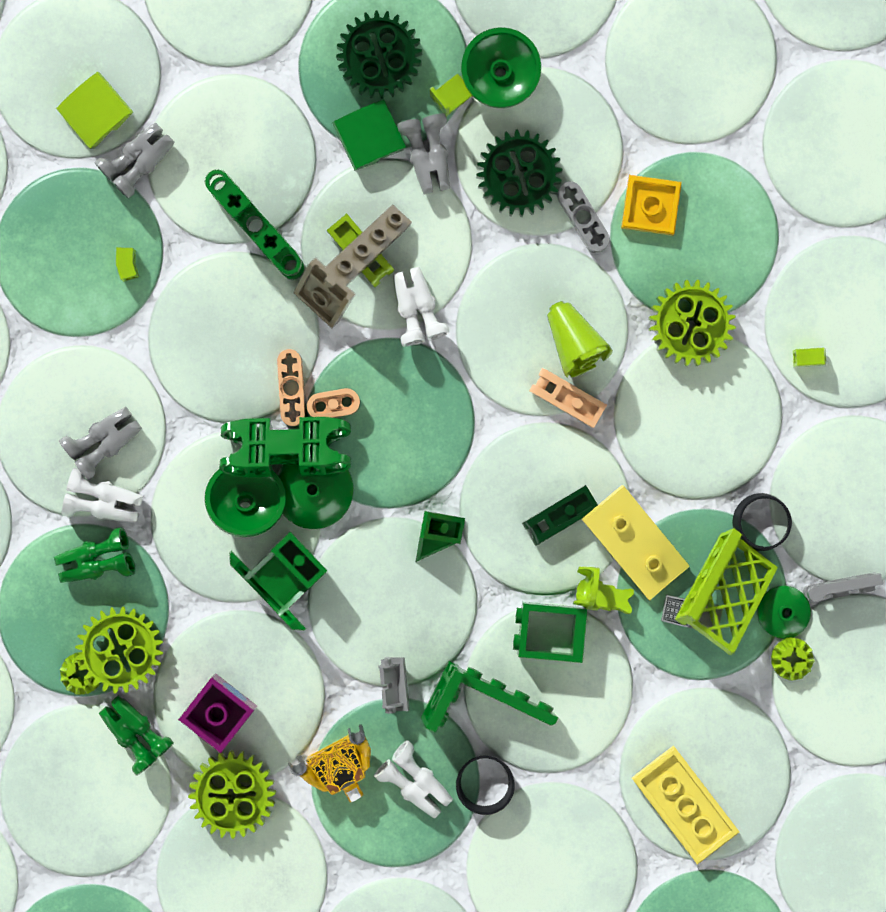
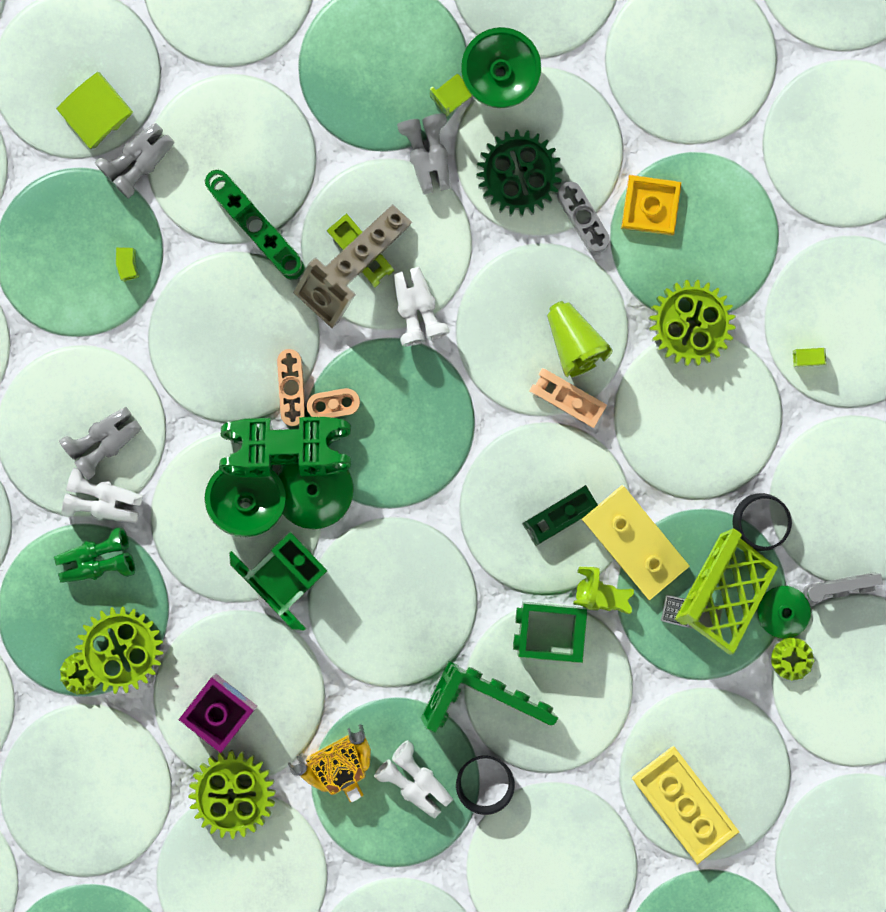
(126, 729): green piece -> none
(369, 134): green slope -> none
(394, 675): light grey hinge -> none
(401, 47): dark green gear -> none
(438, 533): green slope -> none

